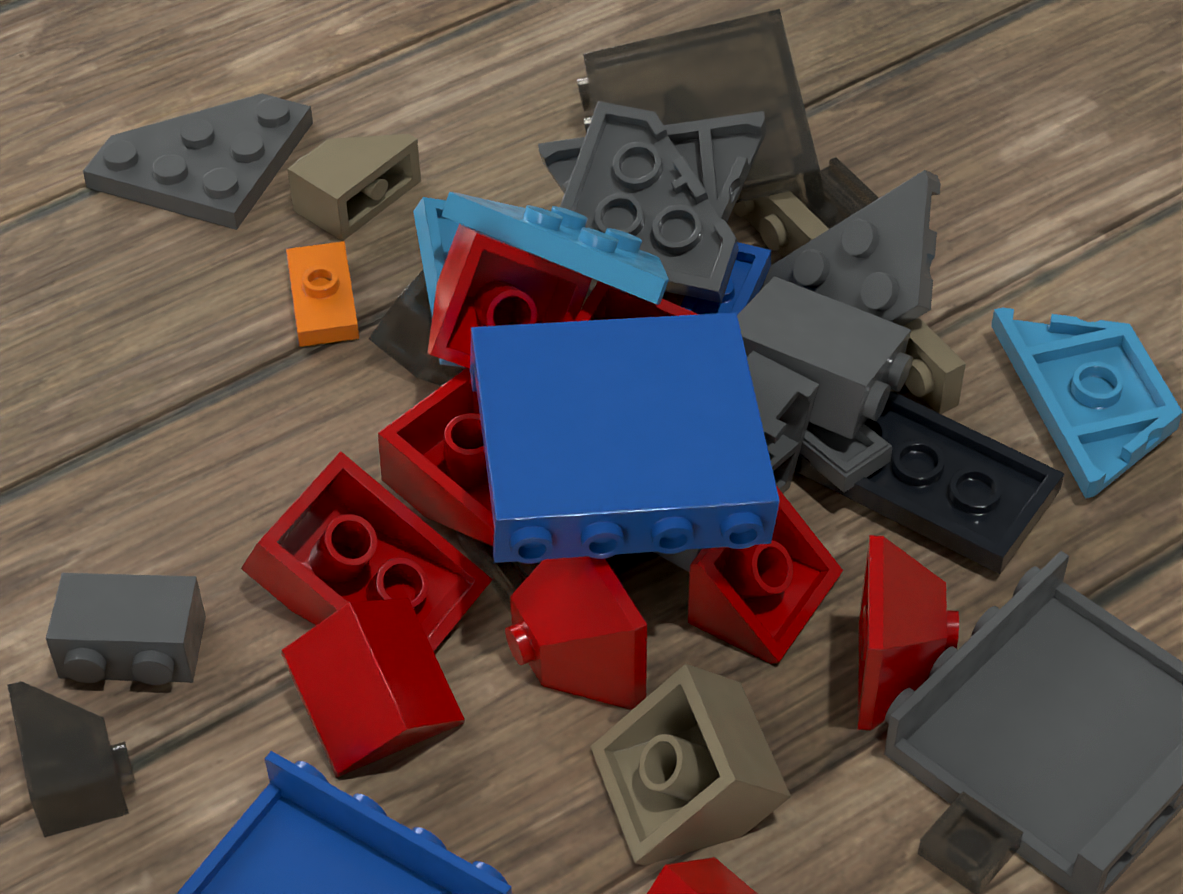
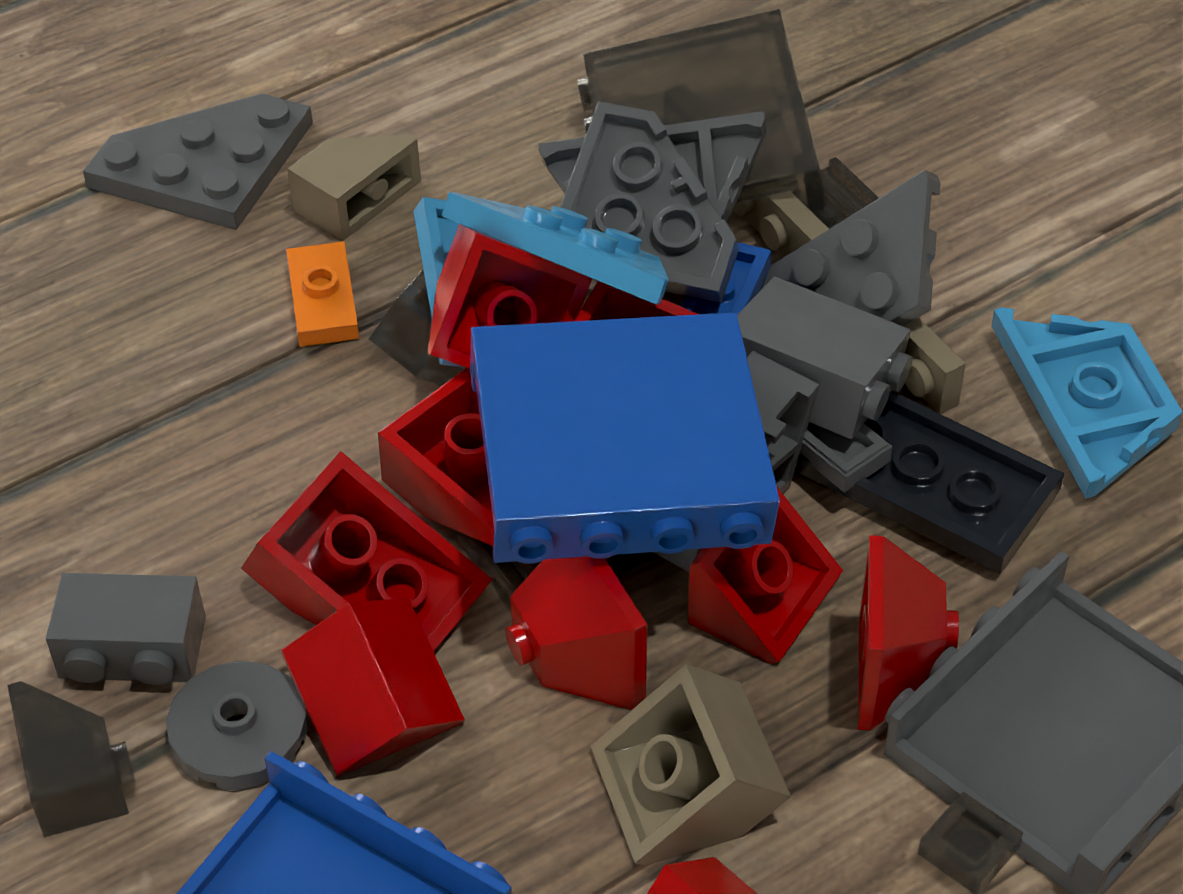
(235, 751): none -> dark grey plate

